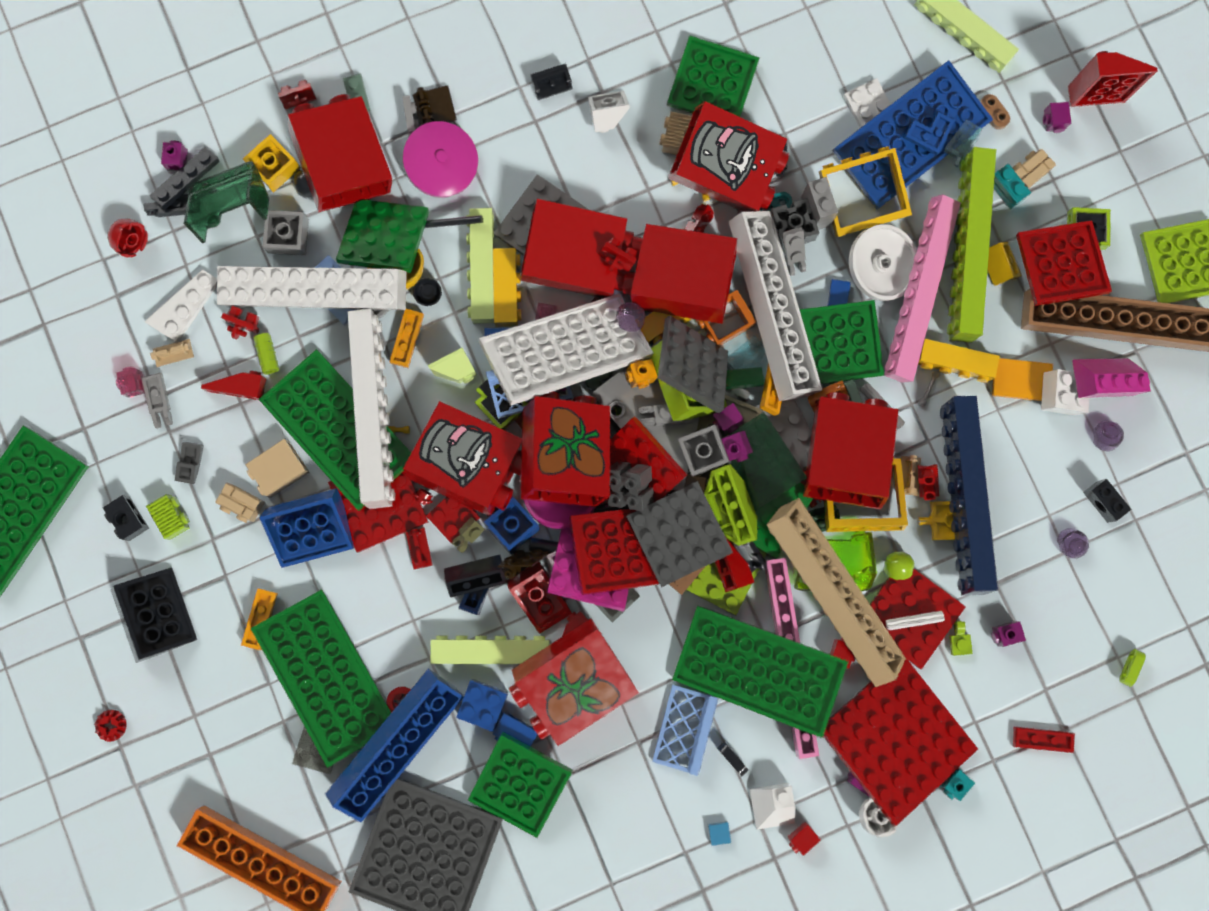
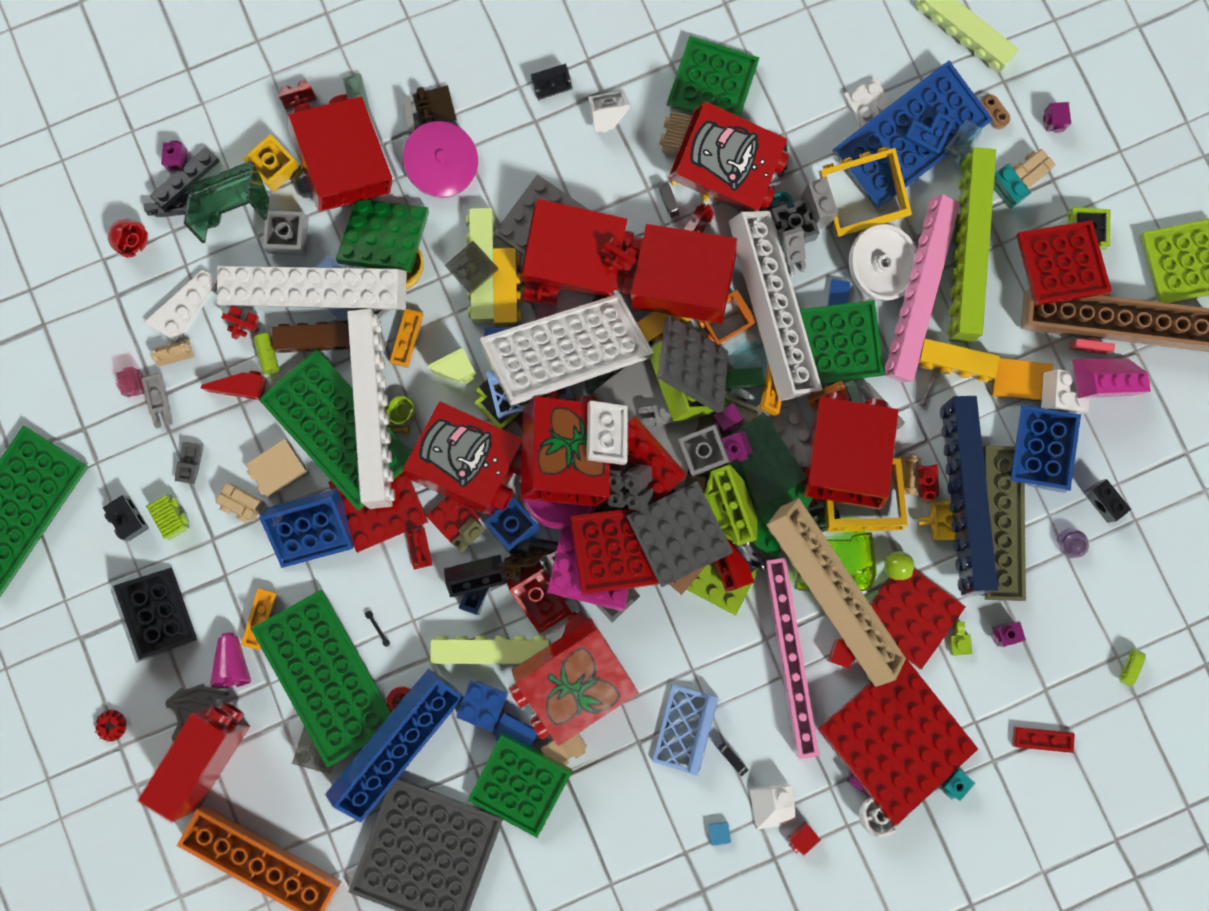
(190, 701): none -> dark grey animal
(194, 761): none -> red brick
(229, 664): none -> dark pink cone
(311, 337): none -> reddish brown brick
(369, 615): none -> black hinge
(401, 410): none -> lime hair
(423, 496): red plate -> none
(427, 292): black hair -> none
(454, 221): black bar -> none
(471, 267): none -> clear smoke hinge
(540, 294): none -> red hips
(572, 747): none -> tan brick
(607, 432): none -> white plate
(630, 316): clear purple hair -> none
(641, 374): light orange brick -> none
(669, 200): none -> dark grey beam
(760, 671): green plate -> none
(914, 620): white axle -> none
(1002, 264): yellow panel -> none
(1007, 523): none -> olive plate
(1045, 448): none -> blue slope
(1092, 345): none -> coral plate
(1108, 435): clear purple hair -> none
(1109, 79): red slope -> none

